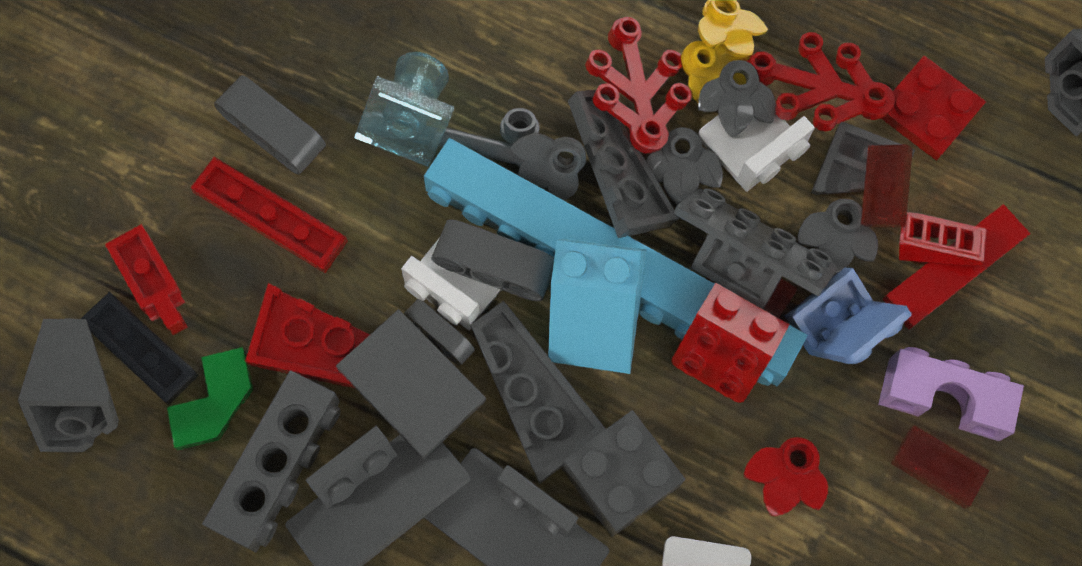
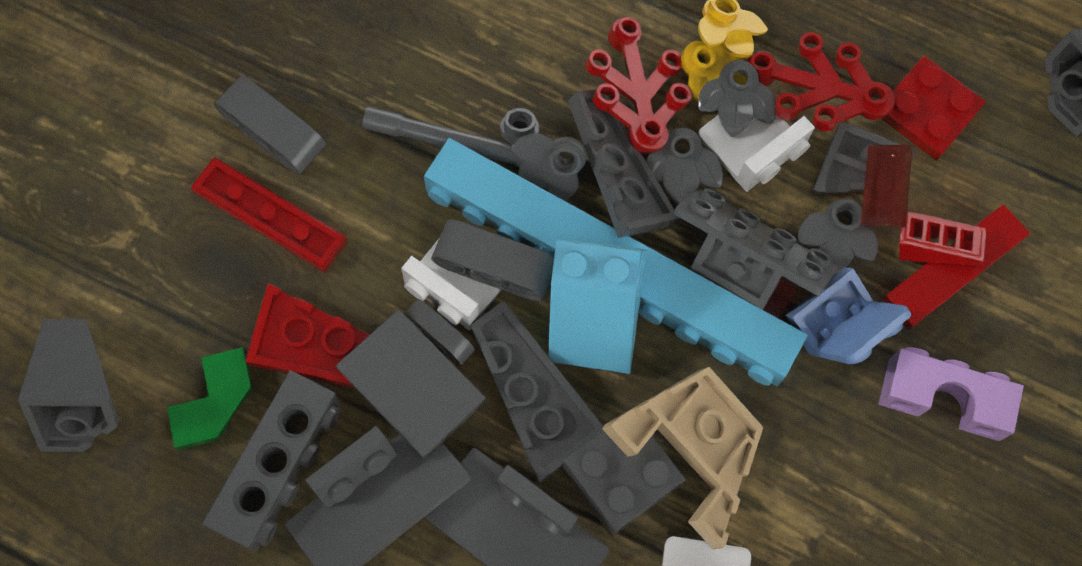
(139, 348): black tile -> none
(148, 277): red hinge -> none
(406, 112): clear light blue plant -> none
(708, 431): none -> tan wing
(729, 343): red bracket -> none
(783, 481): red plate -> none
(939, 467): clear red plate -> none

